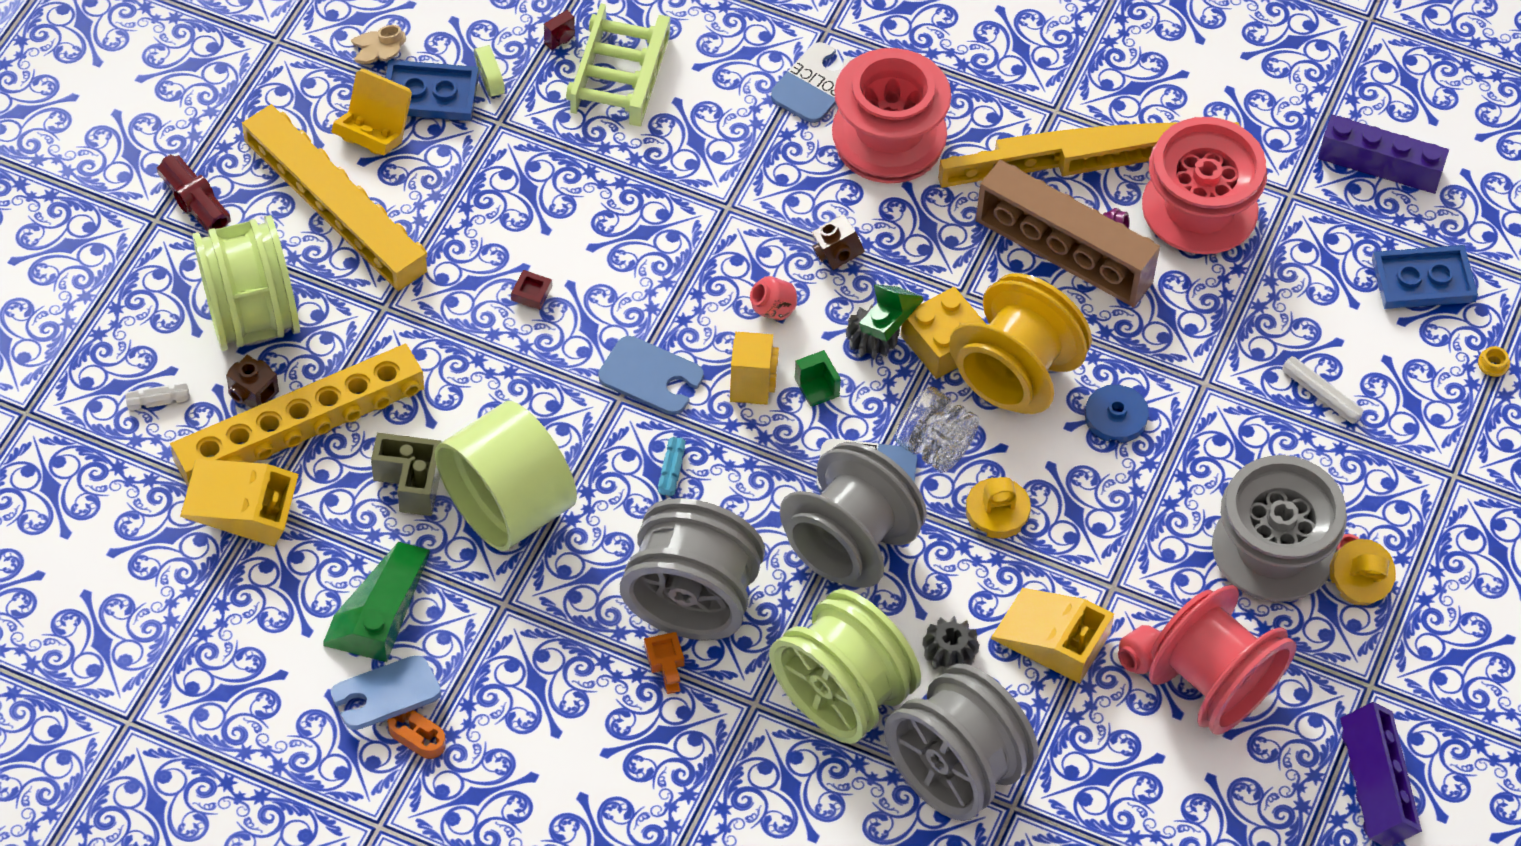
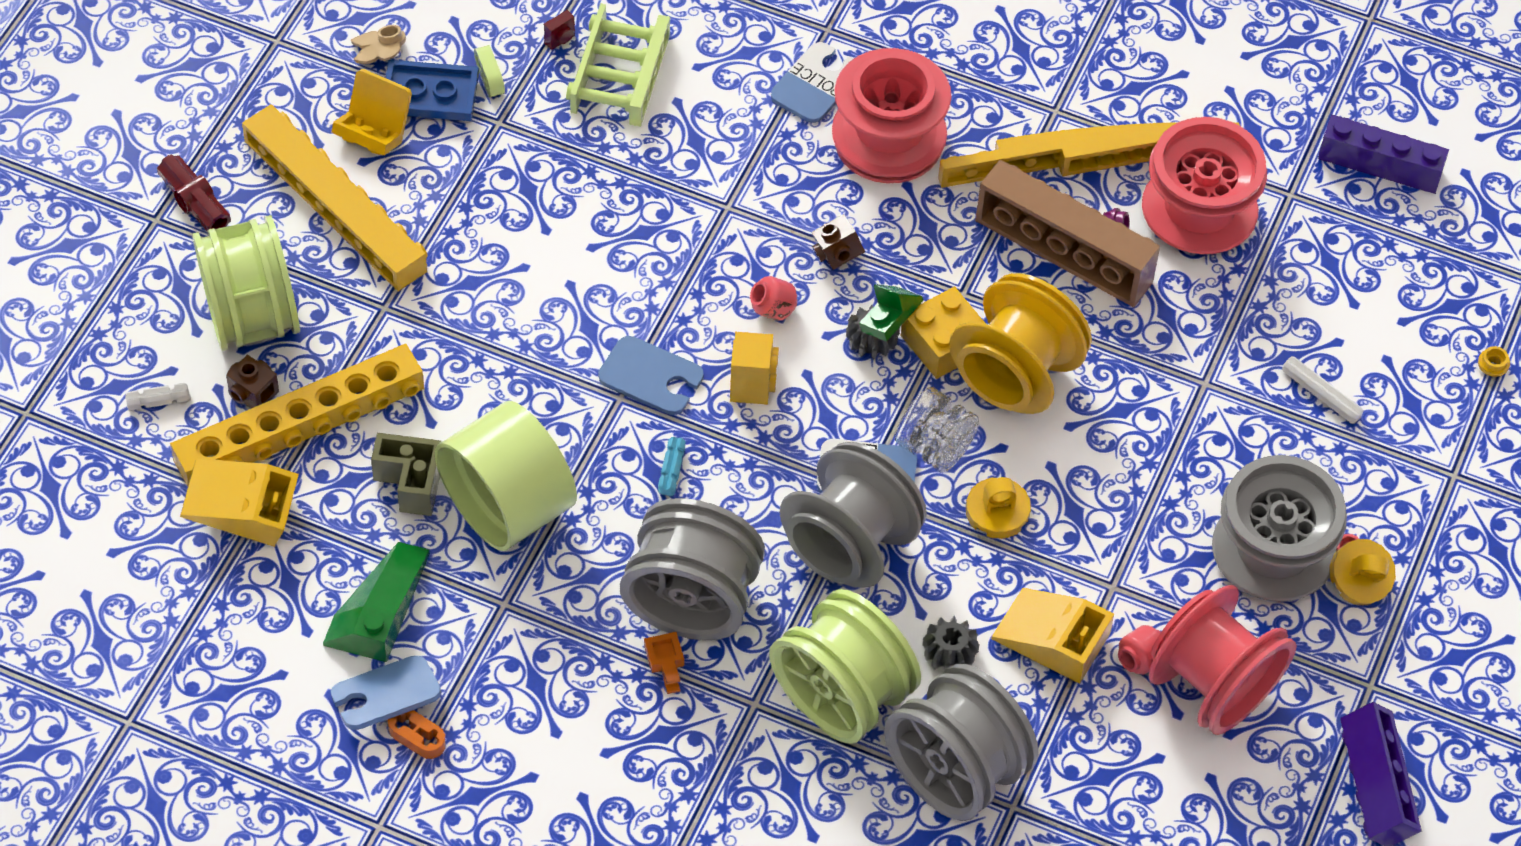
(531, 289): dark red plate -> none
(817, 378): green panel -> none
(1116, 425): blue plate -> none
(1424, 277): blue plate -> none

